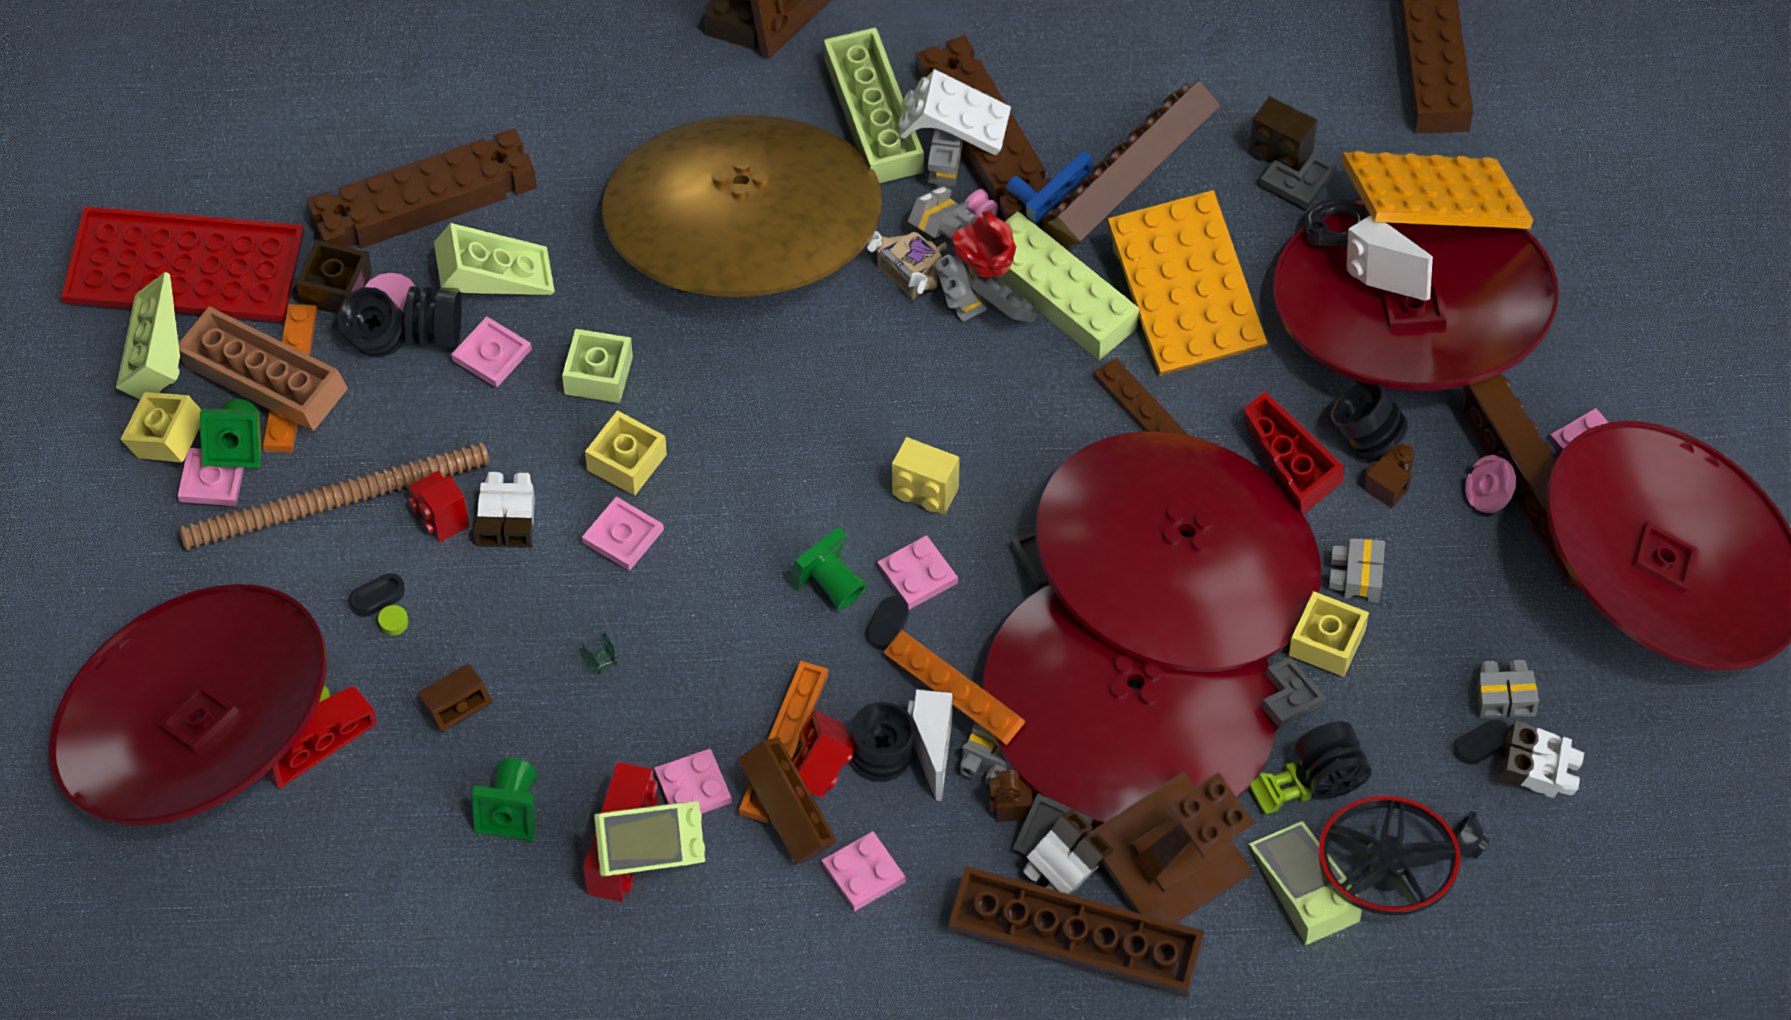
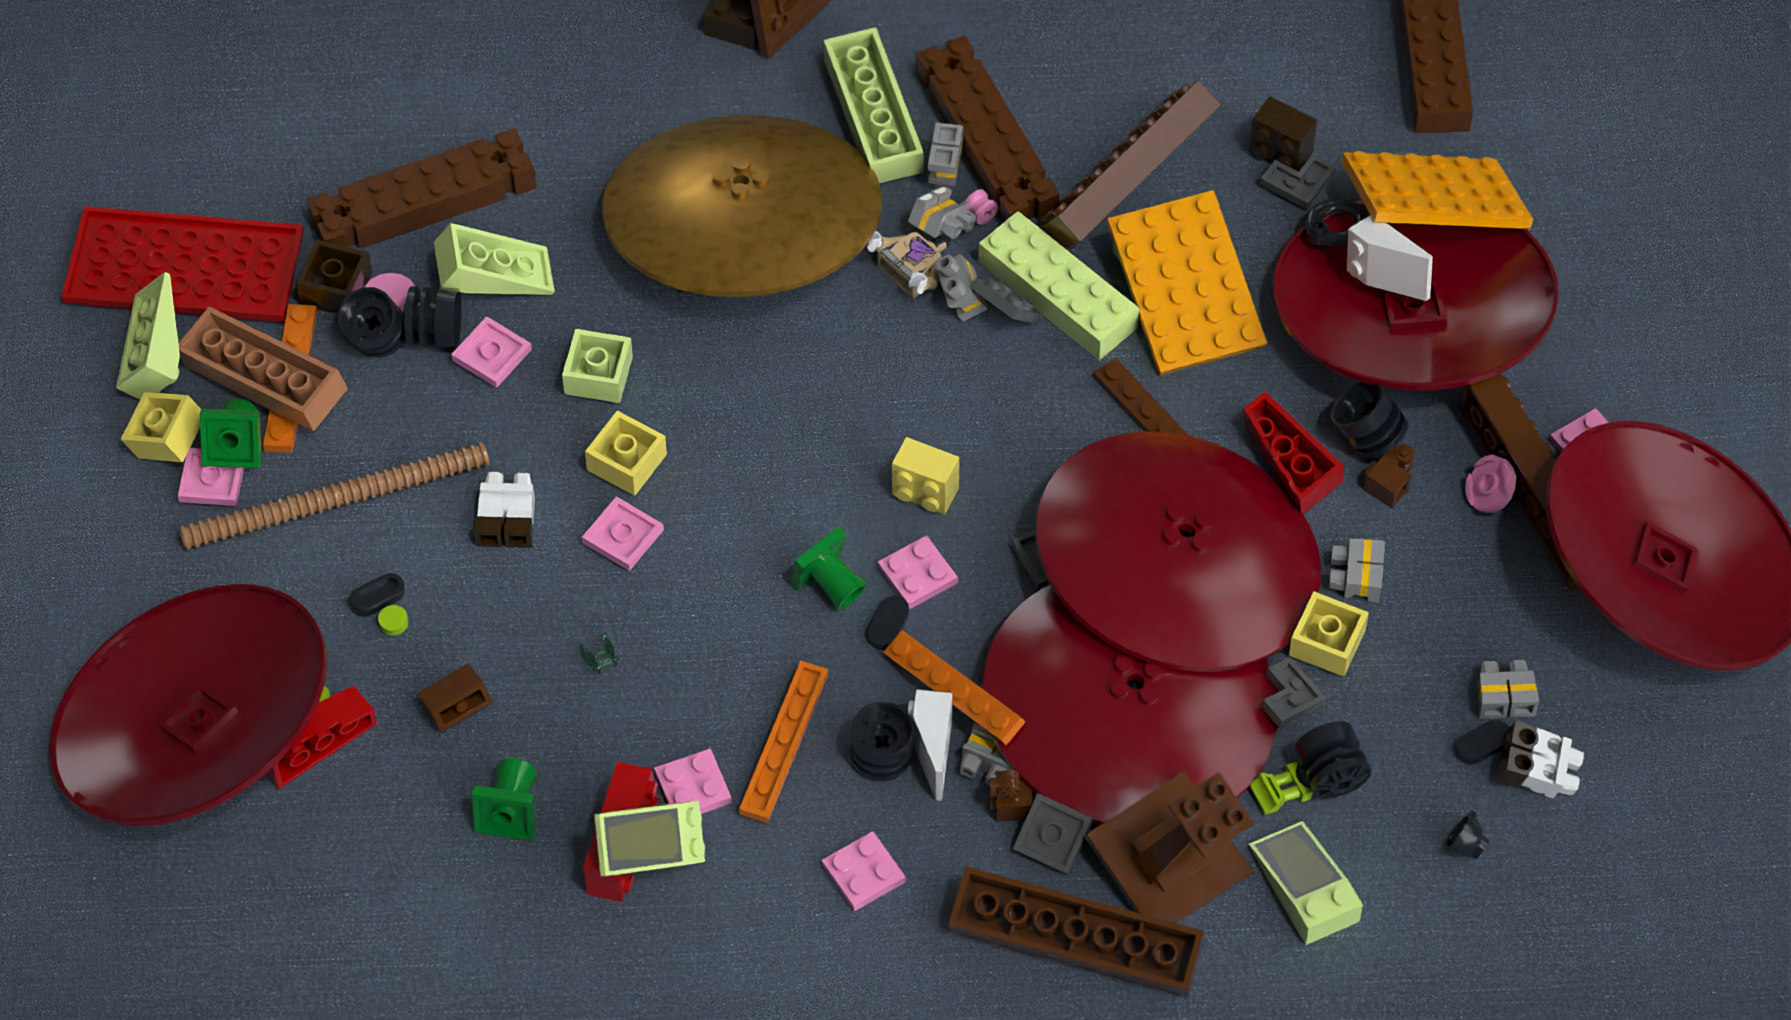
(439, 505): red brick -> none
(787, 800): reddish brown brick -> none
(823, 752): red brick -> none
(956, 109): white bracket -> none
(986, 246): red hair -> none
(1041, 203): blue piece -> none
(1055, 857): hips -> none
(1389, 857): black wheel -> none

